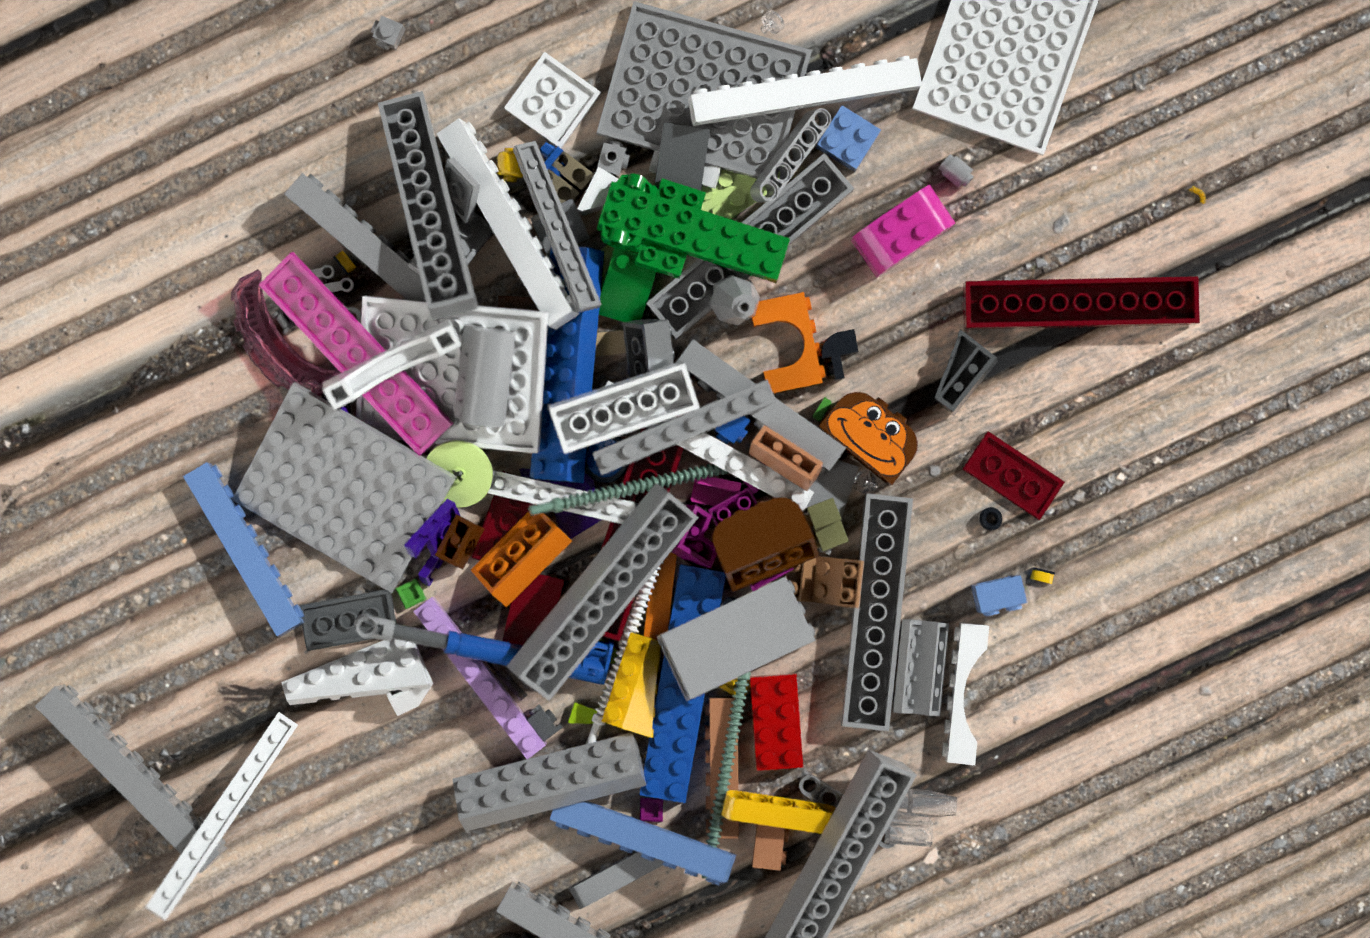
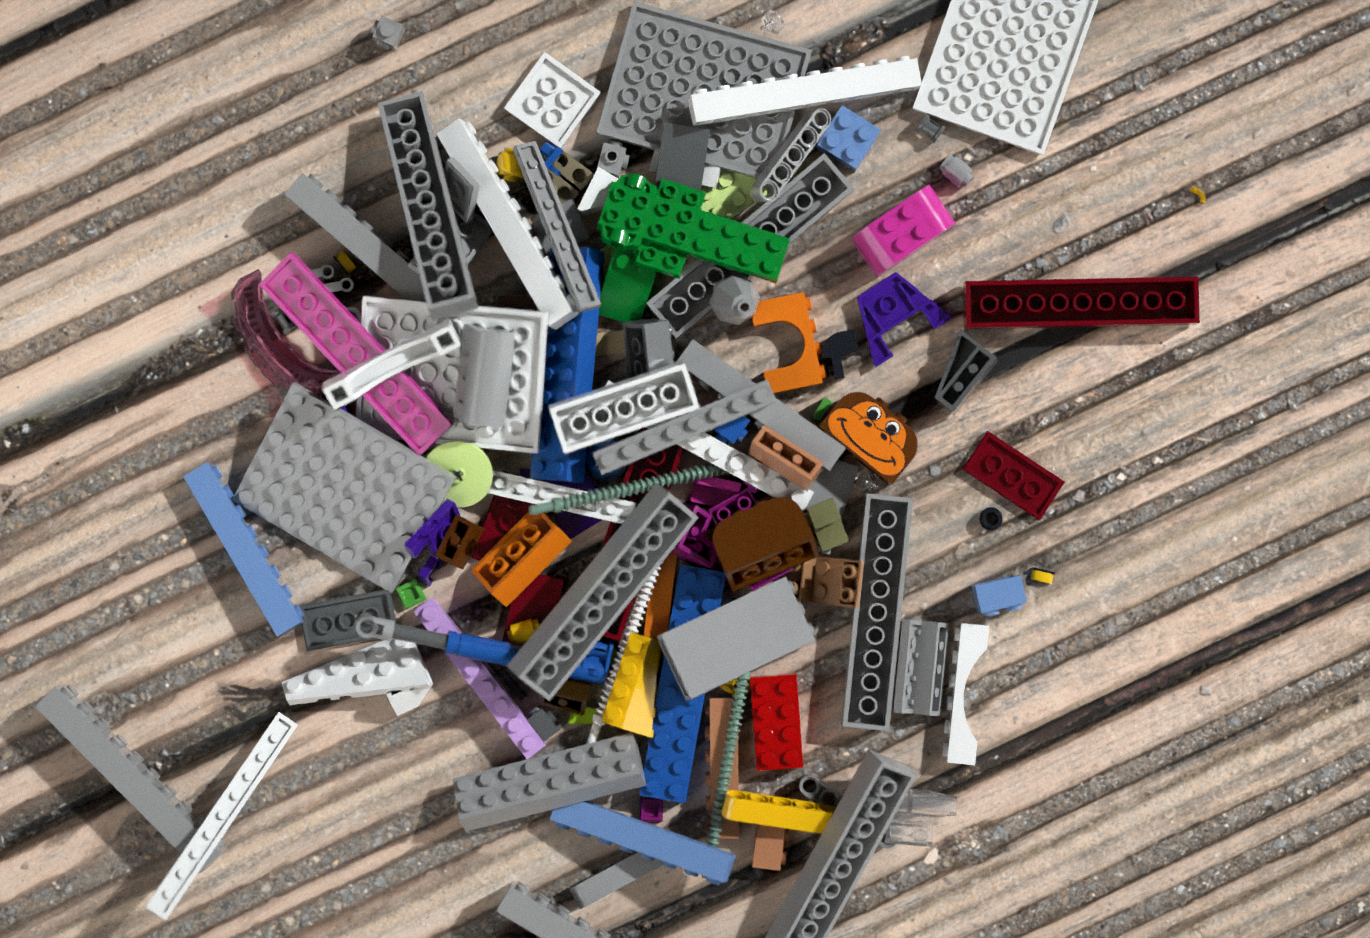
(522, 631): none -> yellow brick
(570, 697): none -> dark brown brick
(889, 305): none -> dark purple wing
(930, 128): none -> dark grey bush

